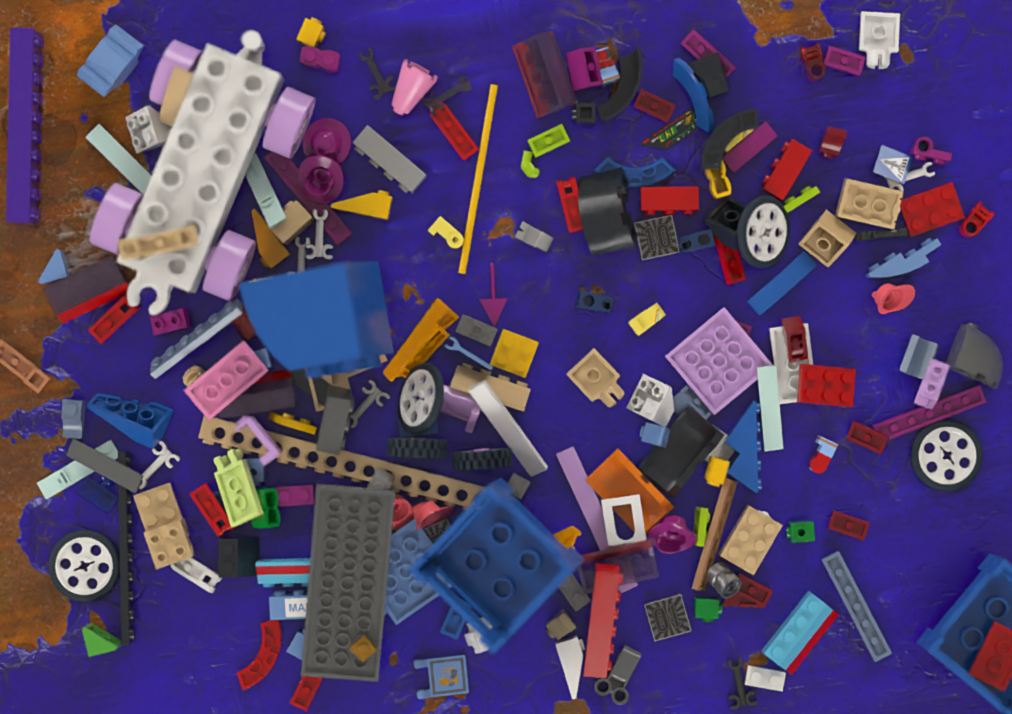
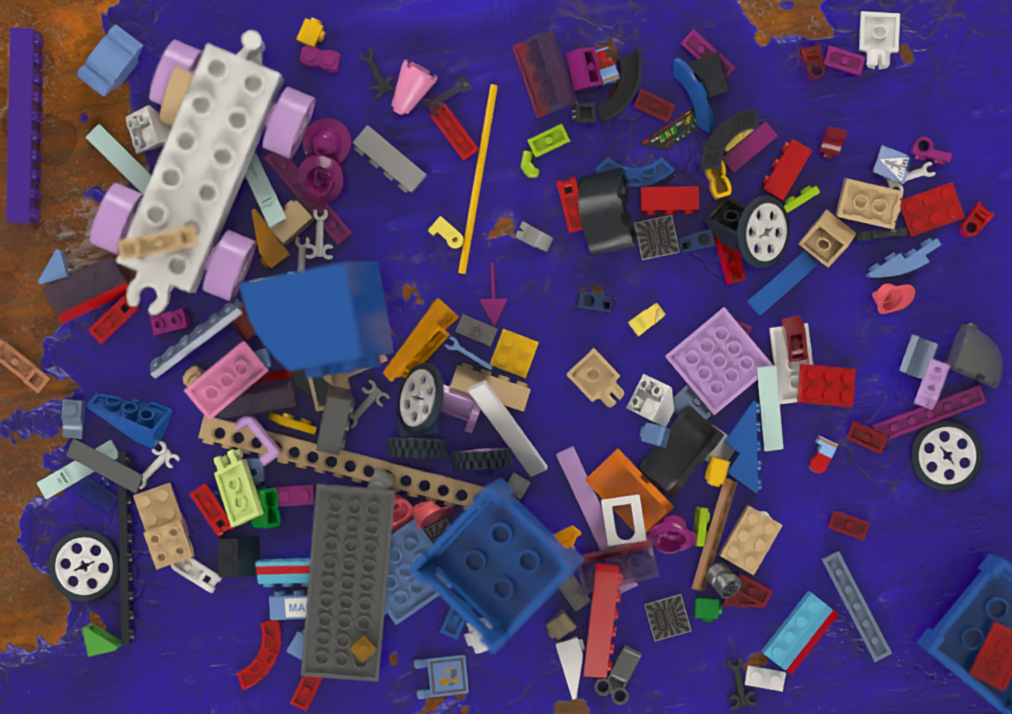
(372, 205): yellow slope -> none
(800, 531): green brick -> none

